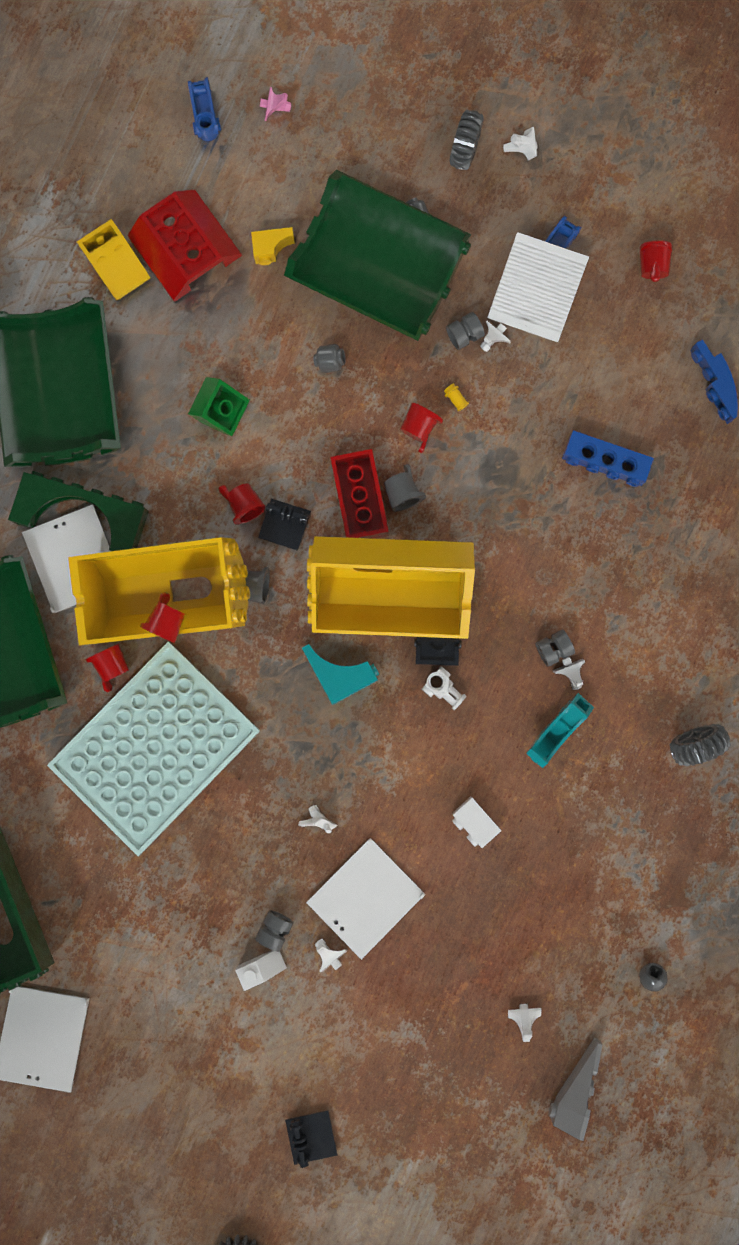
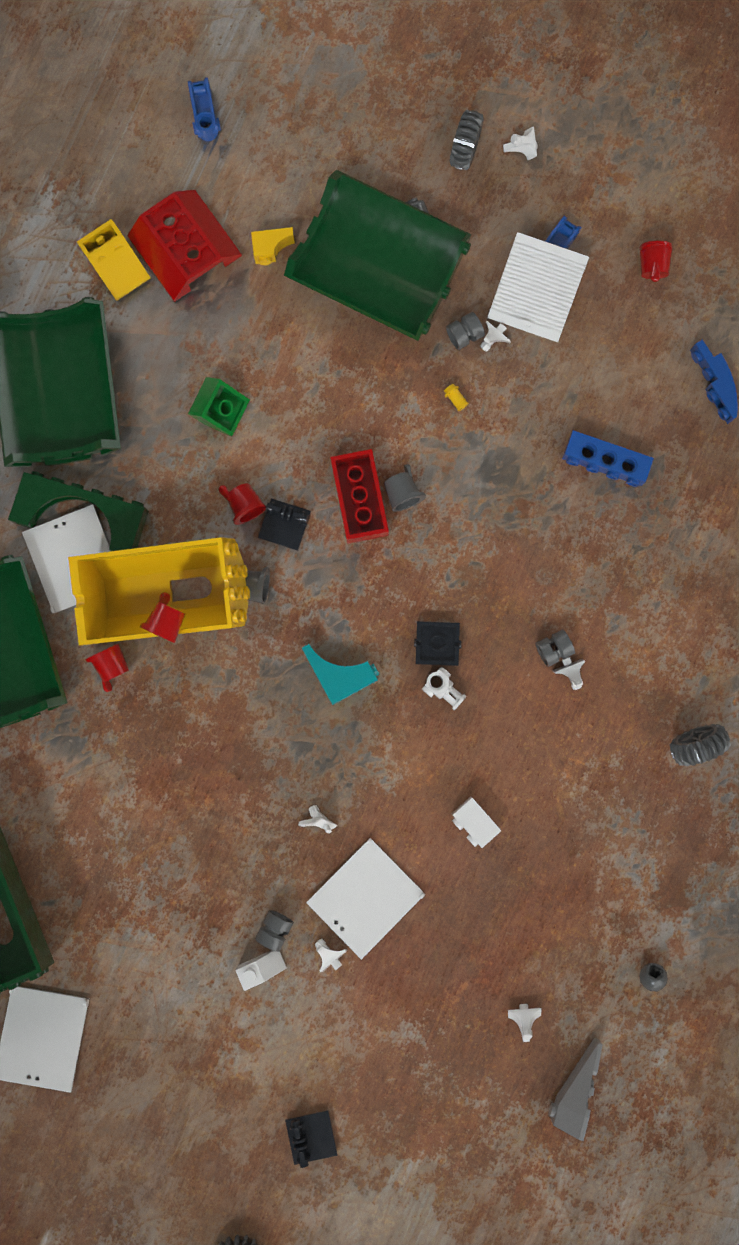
(153, 748): light aqua plate -> none
(275, 103): bright pink piece -> none
(329, 358): dark grey head -> none
(418, 595): yellow panel -> none
(419, 424): red hat -> none
(559, 730): teal arch -> none

